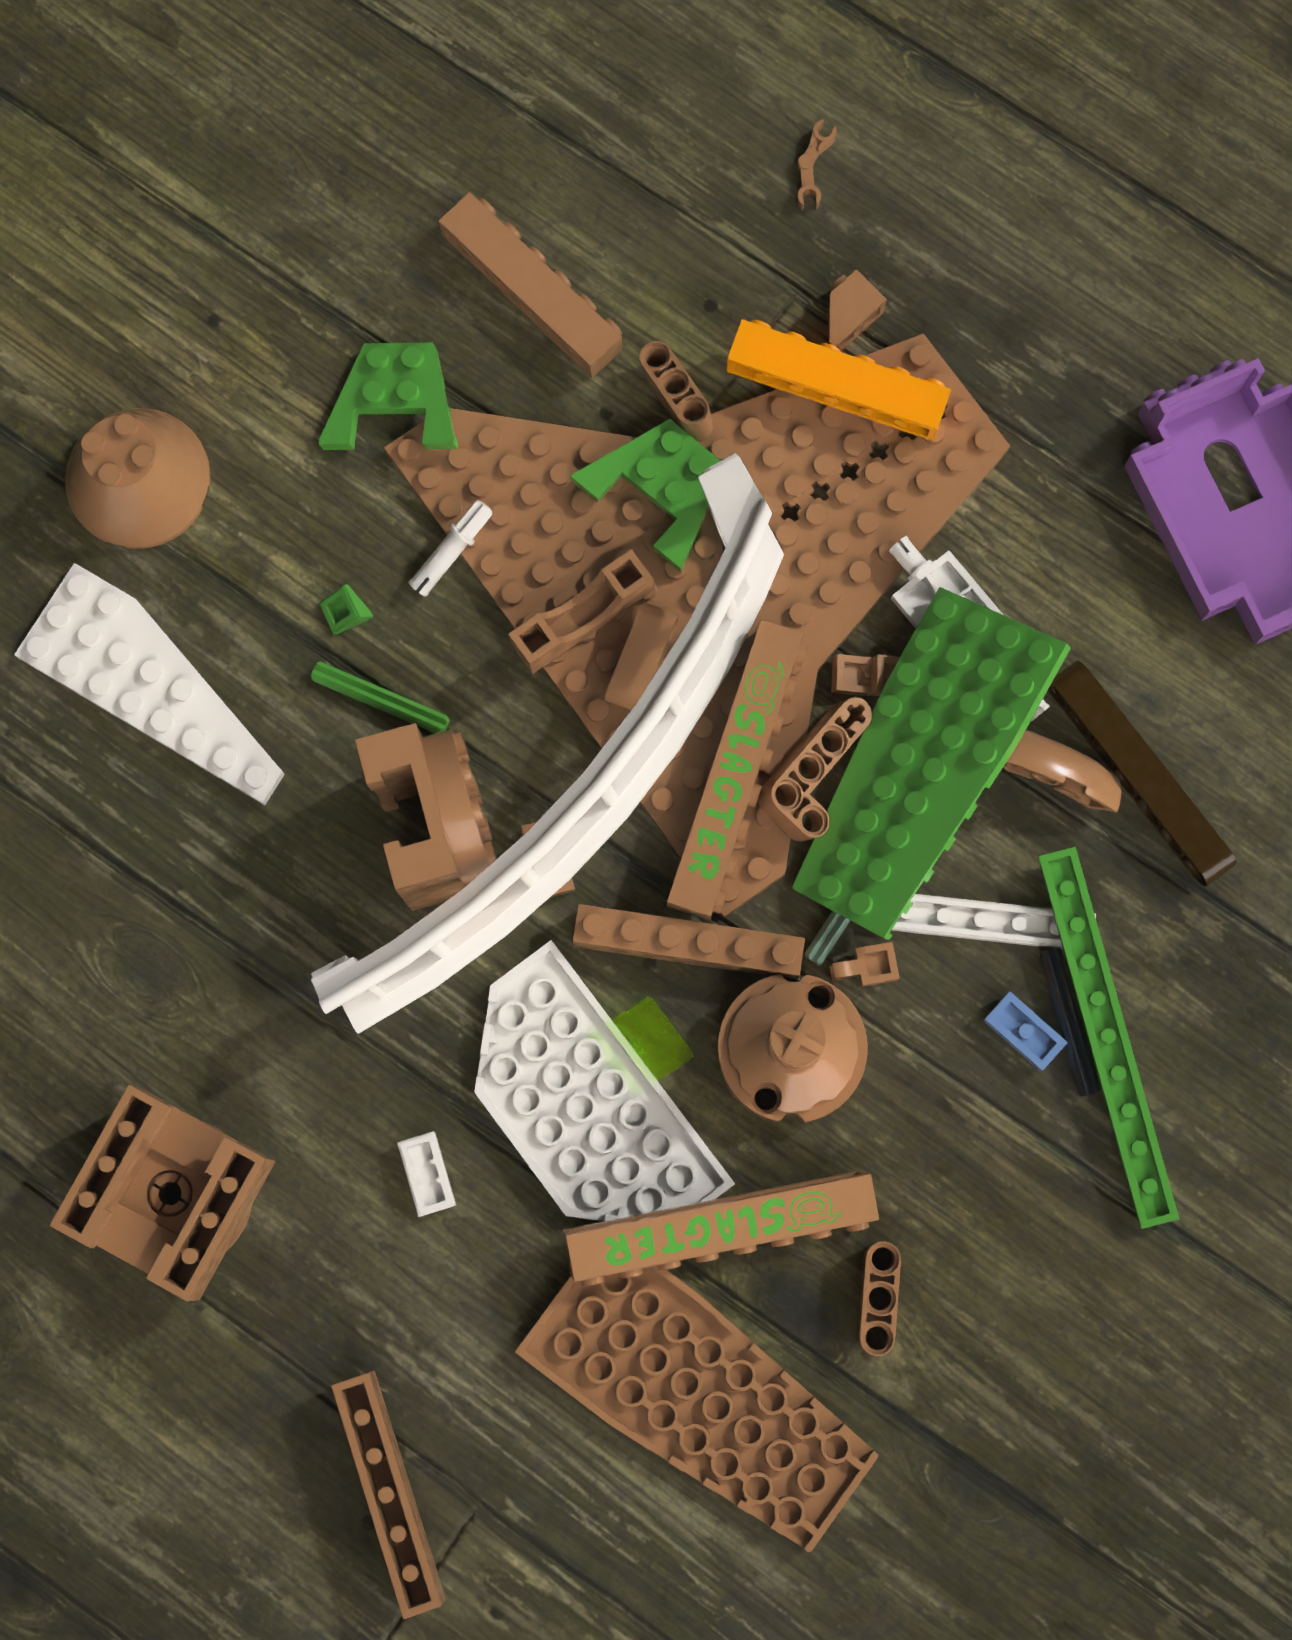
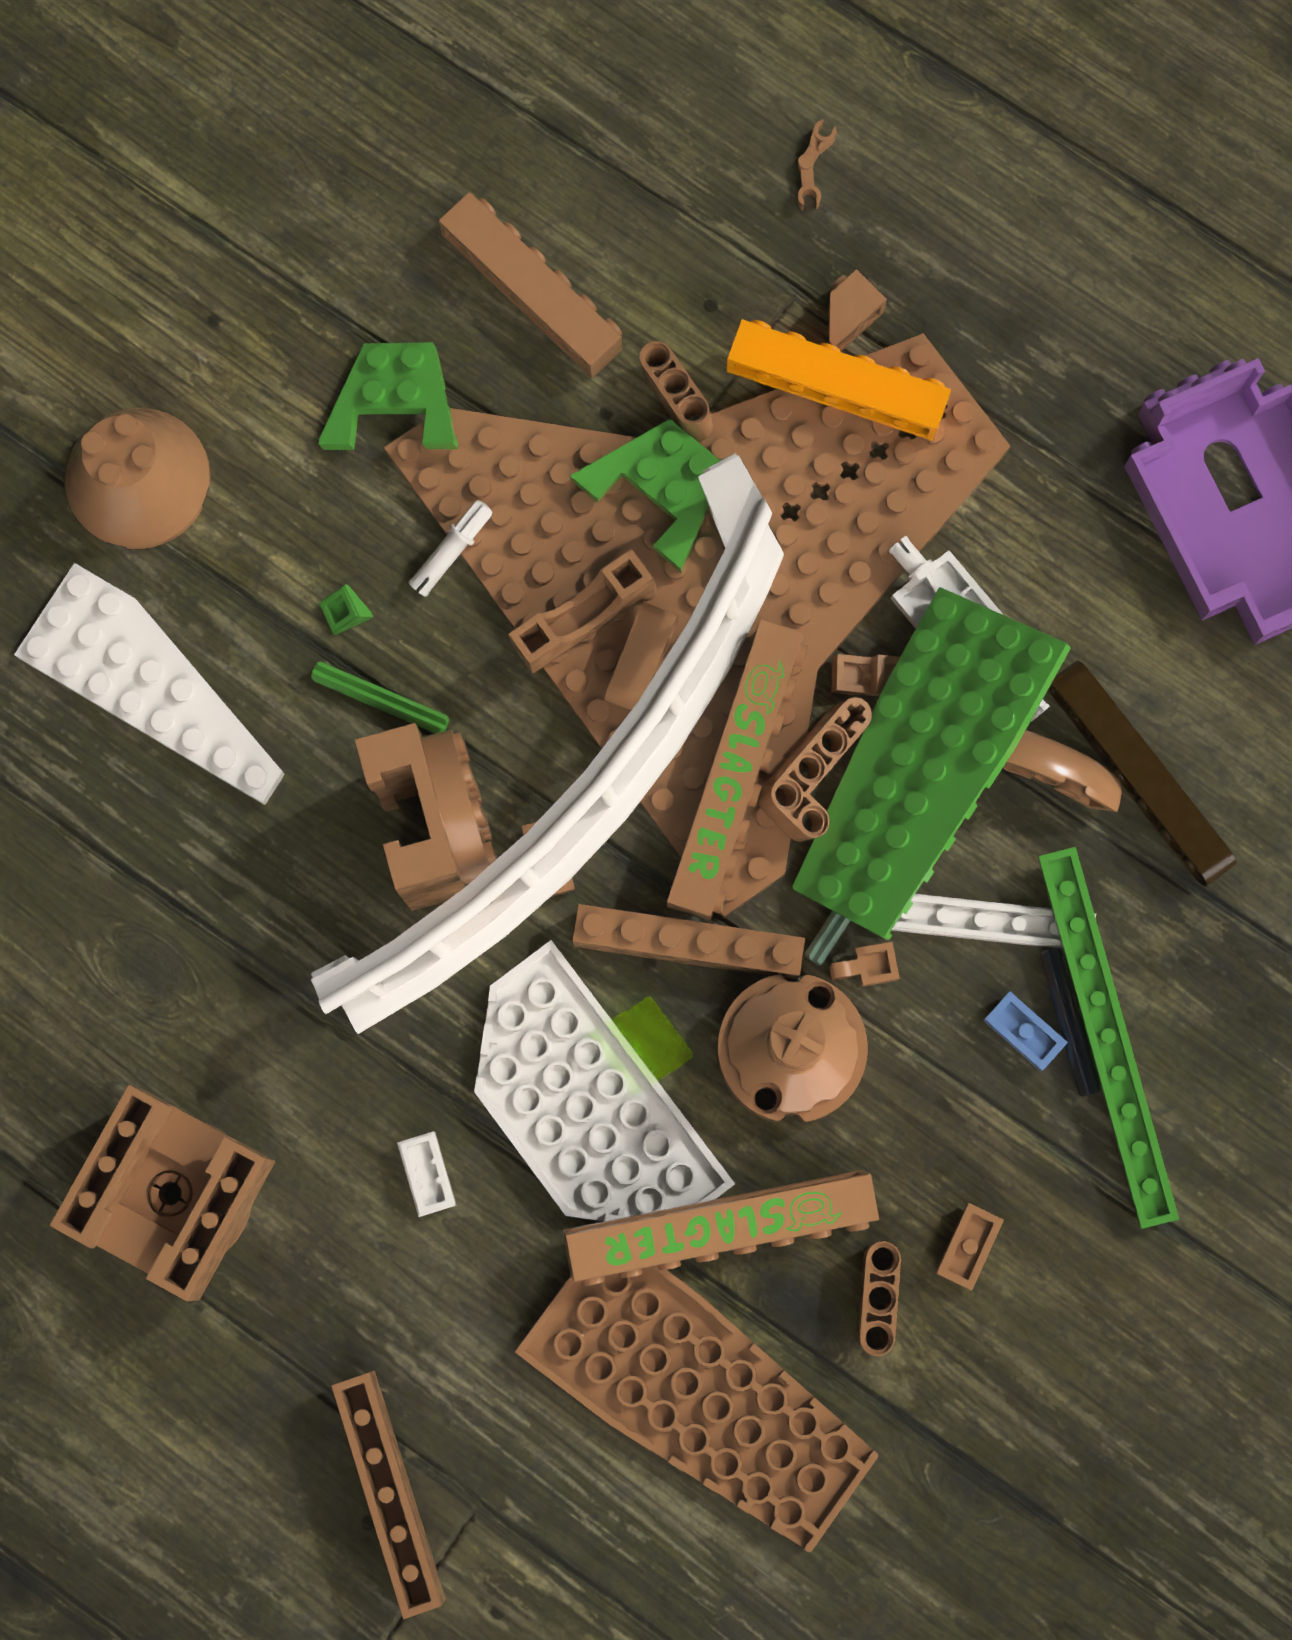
(969, 1246): none -> medium nougat plate

